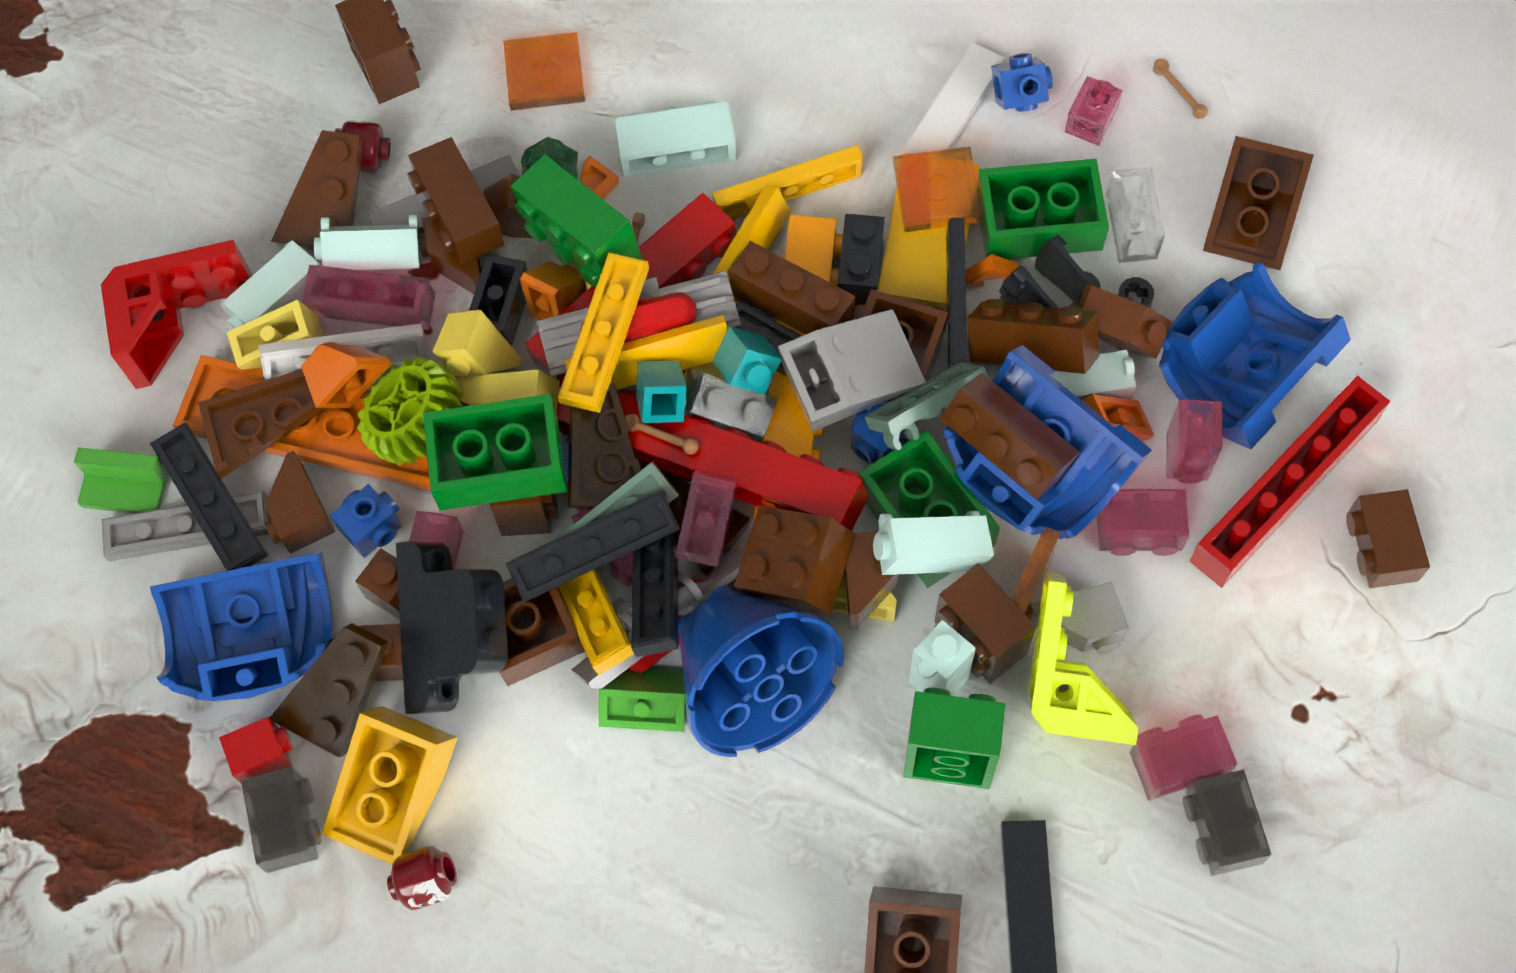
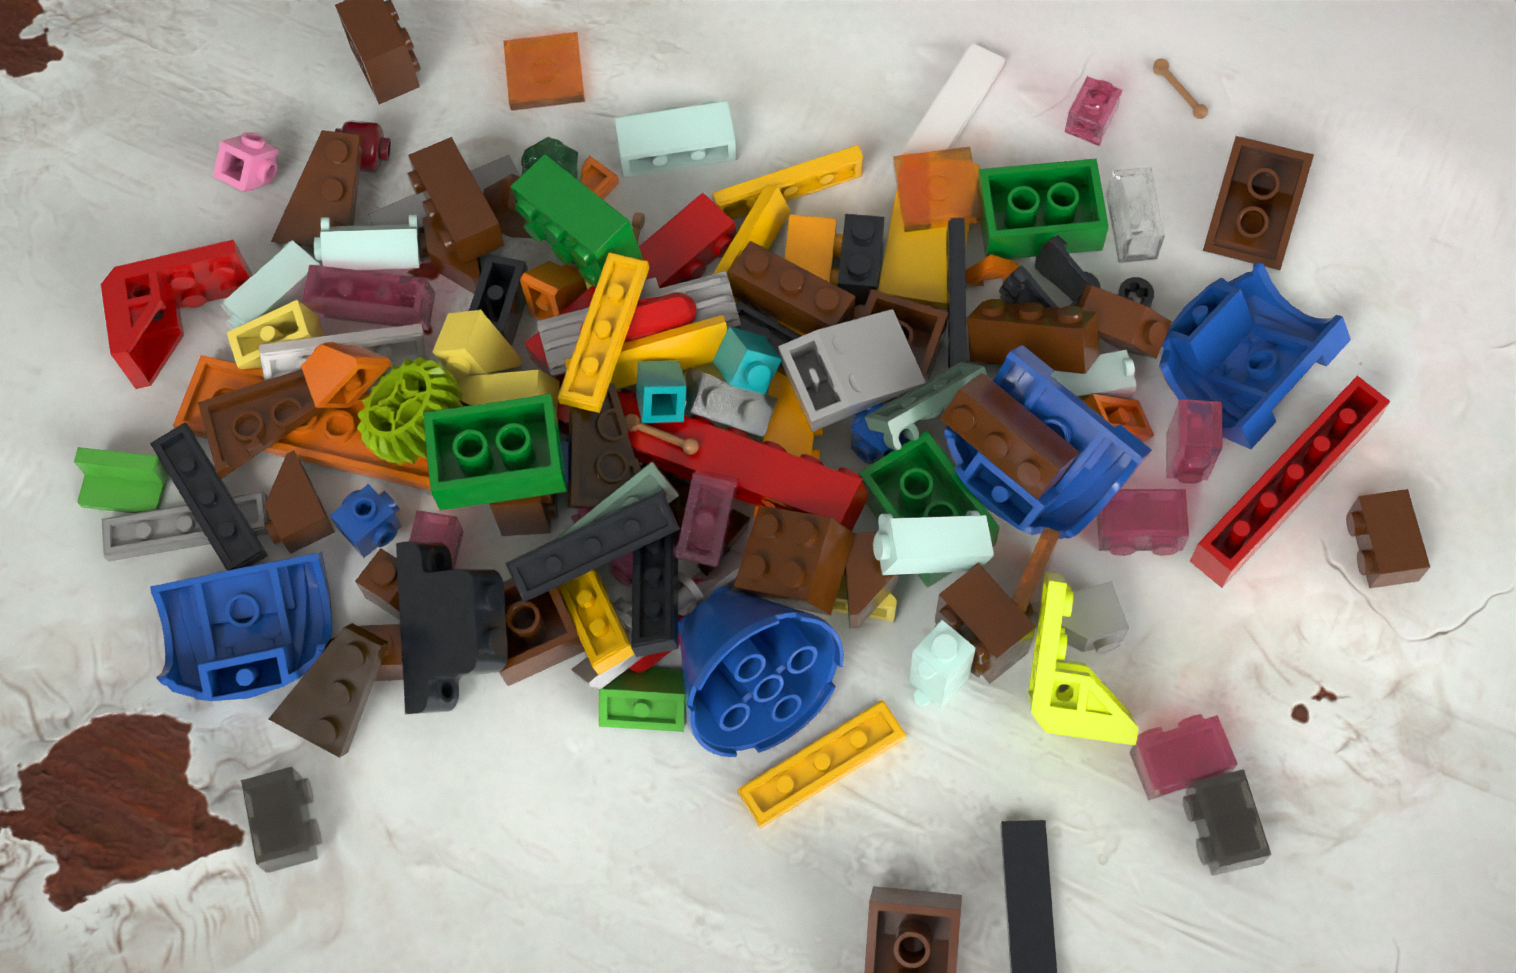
(246, 162): none -> bright pink brick
(257, 749): red brick -> none
(387, 783): yellow slope -> none
(422, 878): dark red head -> none
(821, 764): none -> yellow tile
(954, 738): green brick -> none
(1021, 82): blue brick -> none

